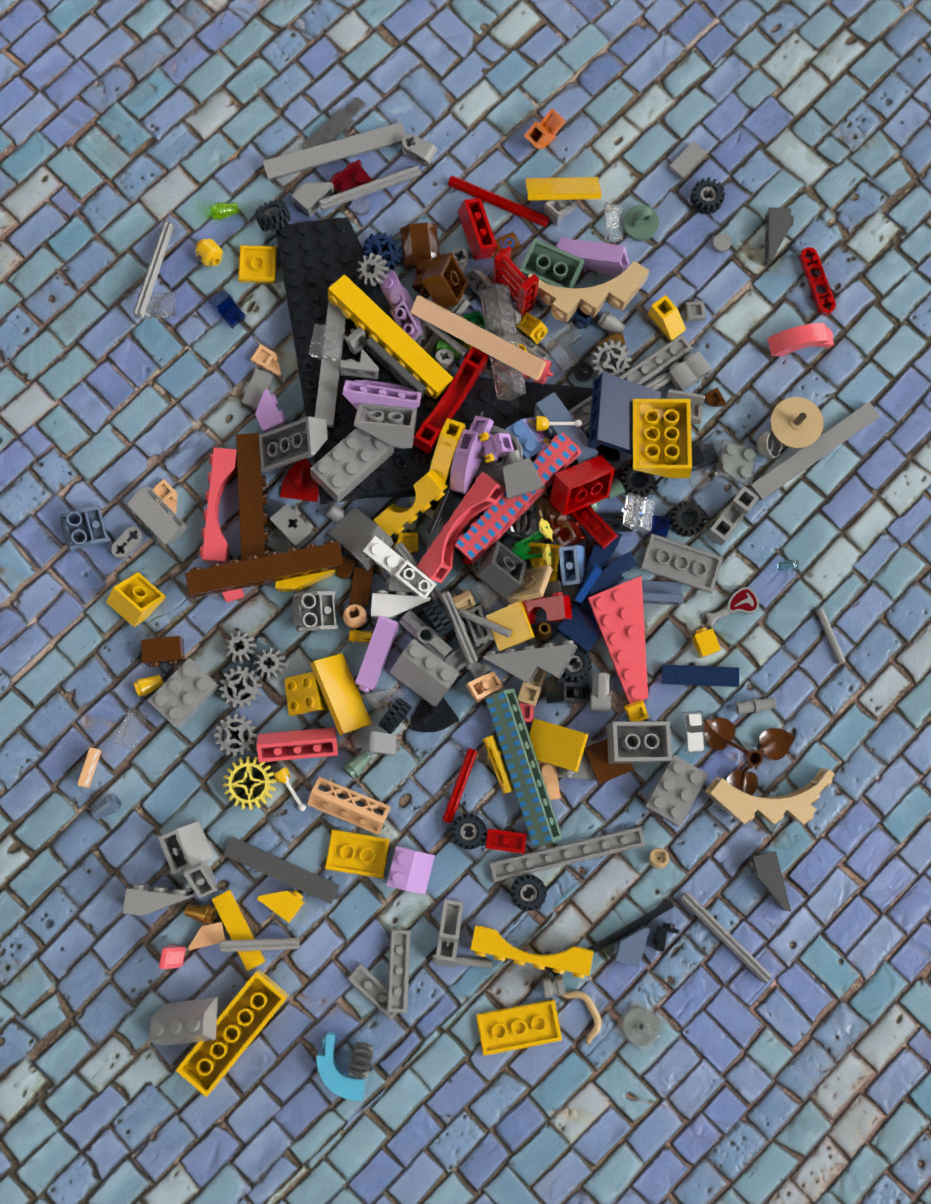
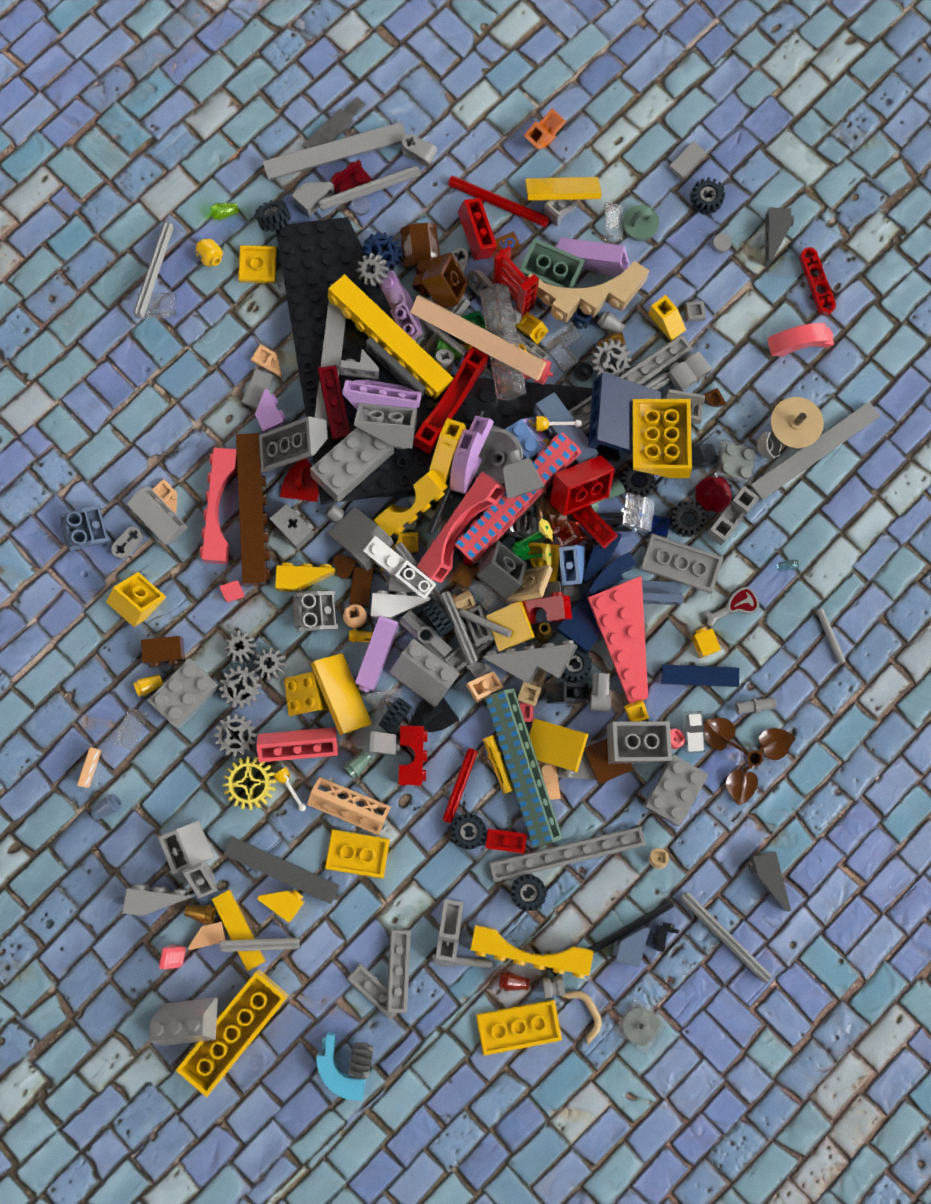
(227, 309): clear blue slope -> none
(264, 569): reddish brown brick -> none
(319, 336): clear piece -> none
(333, 402): none -> dark red tile
(356, 340): light grey tile -> none
(410, 870): lavender slope -> none
(413, 773): none -> red arch
(463, 577): none -> clear orange brick
(495, 446): lavender piece -> none
(513, 982): none -> clear red cone
(588, 583): blue tile -> none
(677, 738): none -> coral tile
(713, 494): none -> dark red tile
(772, 809): tan arch -> none

